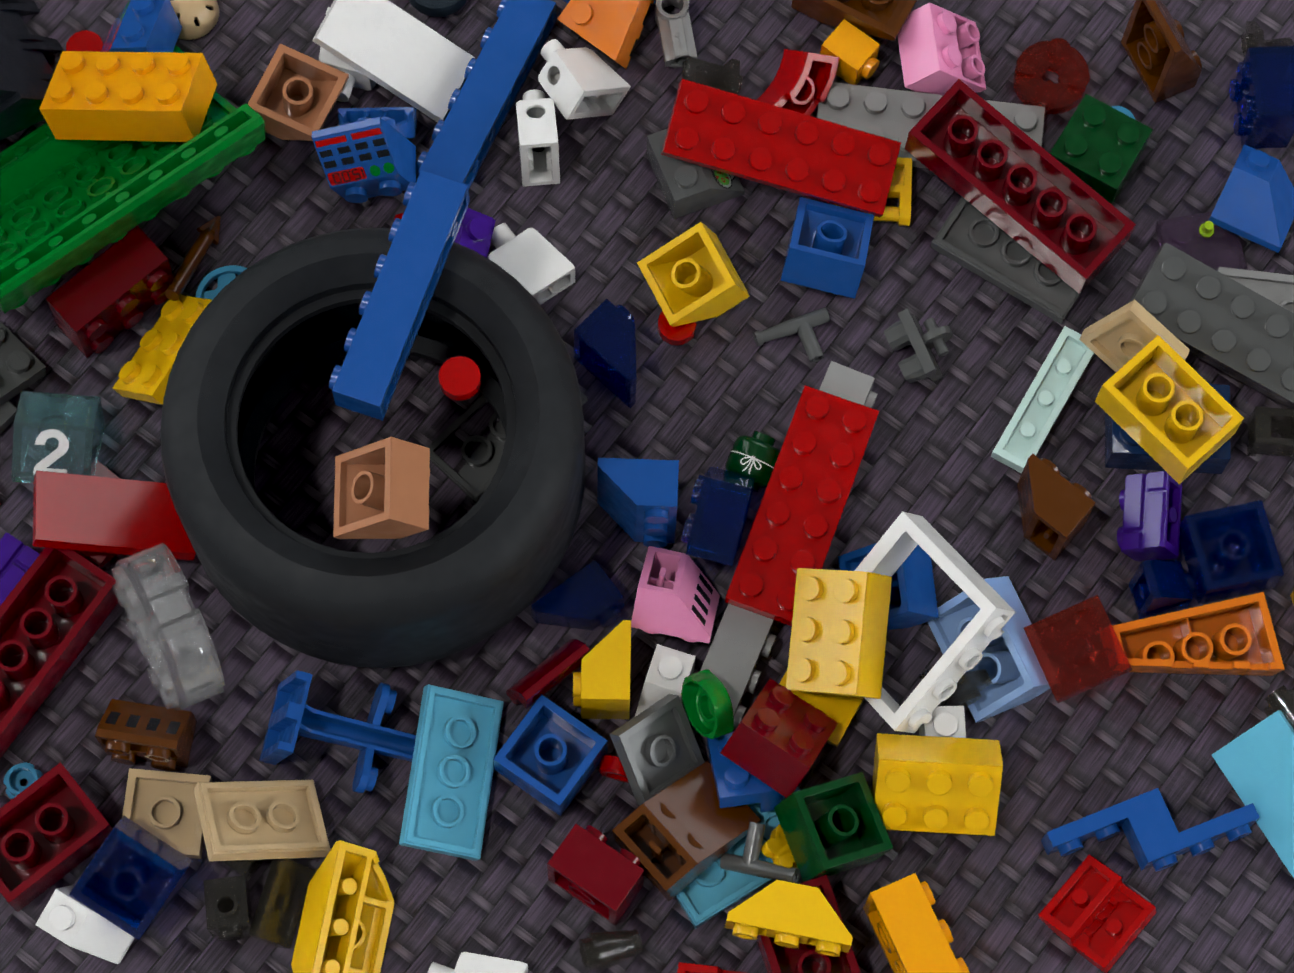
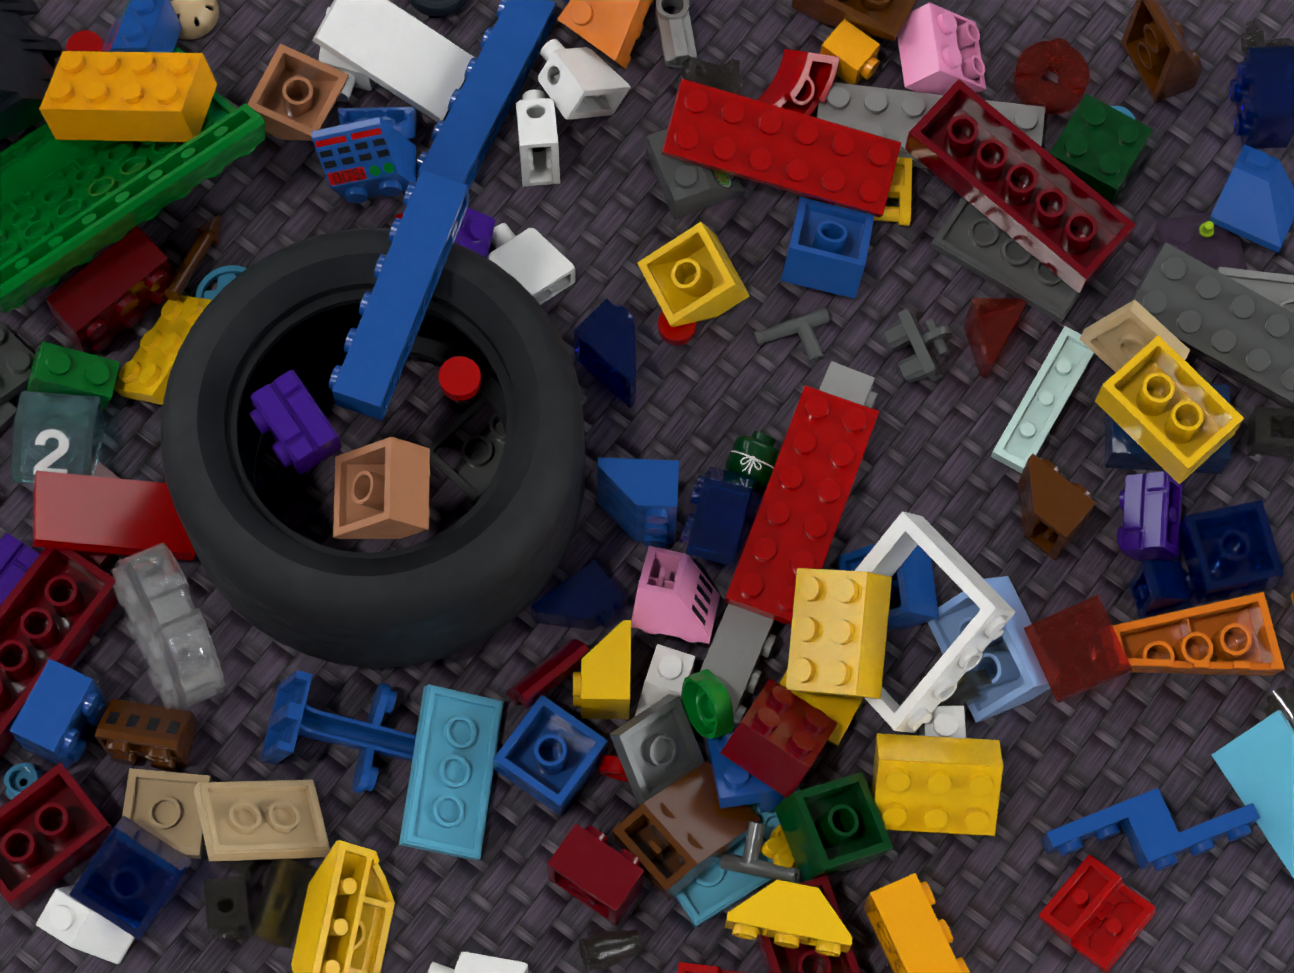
(59, 714): none -> blue brick
(72, 373): none -> green brick
(295, 422): none -> dark purple brick
(990, 327): none -> clear red slope

